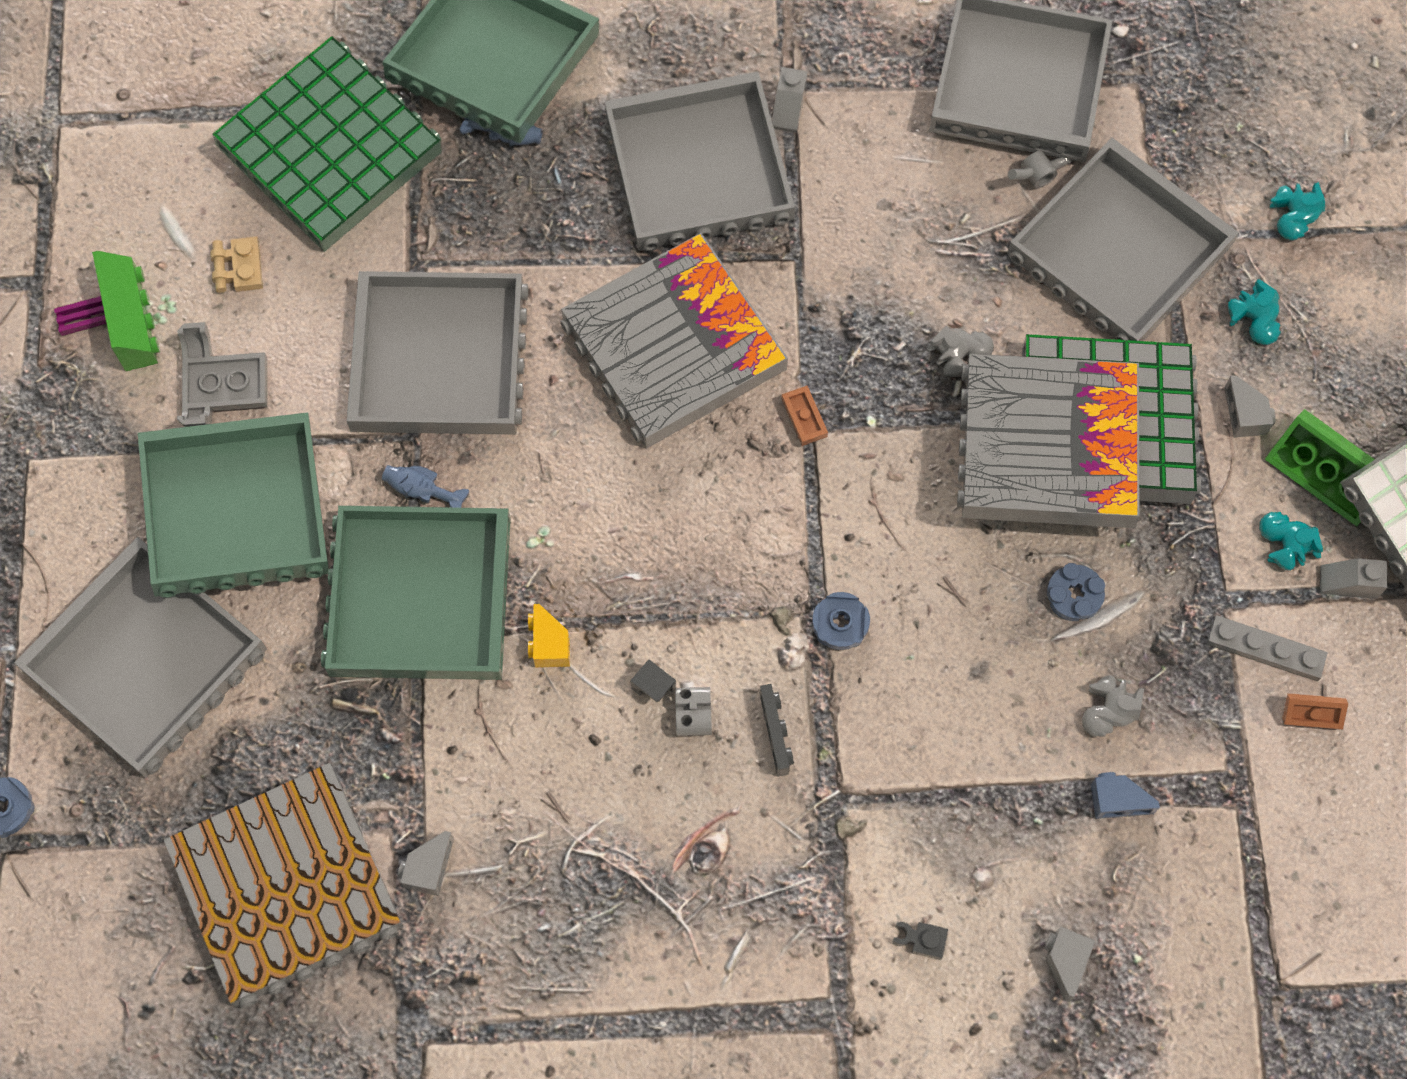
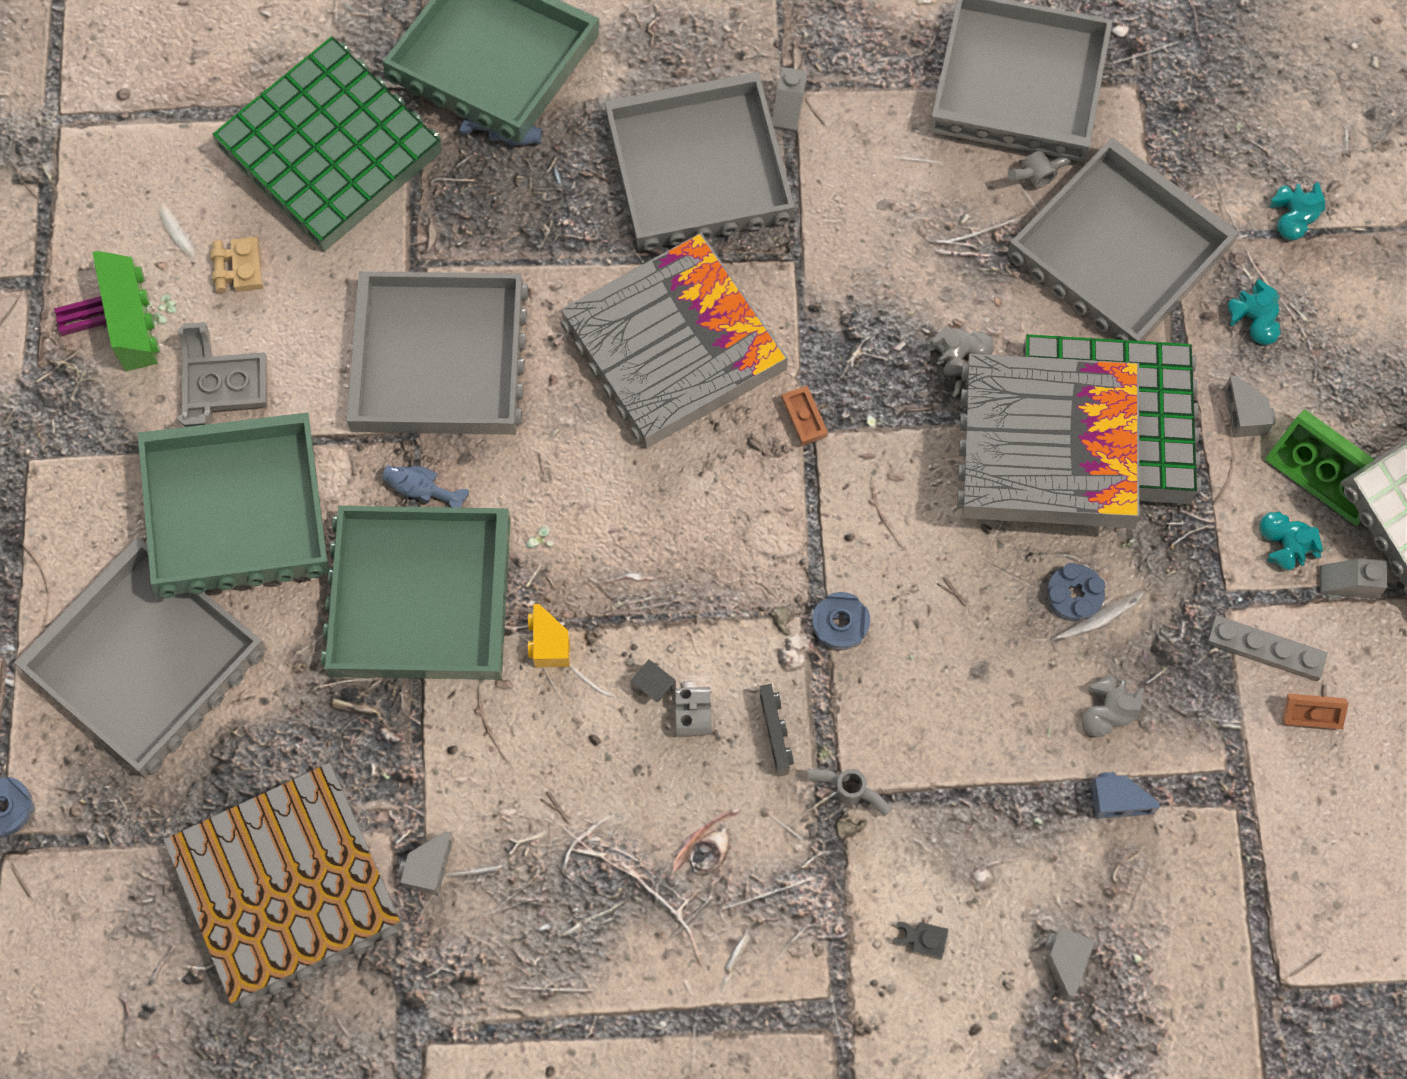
(846, 797): none -> light grey piece

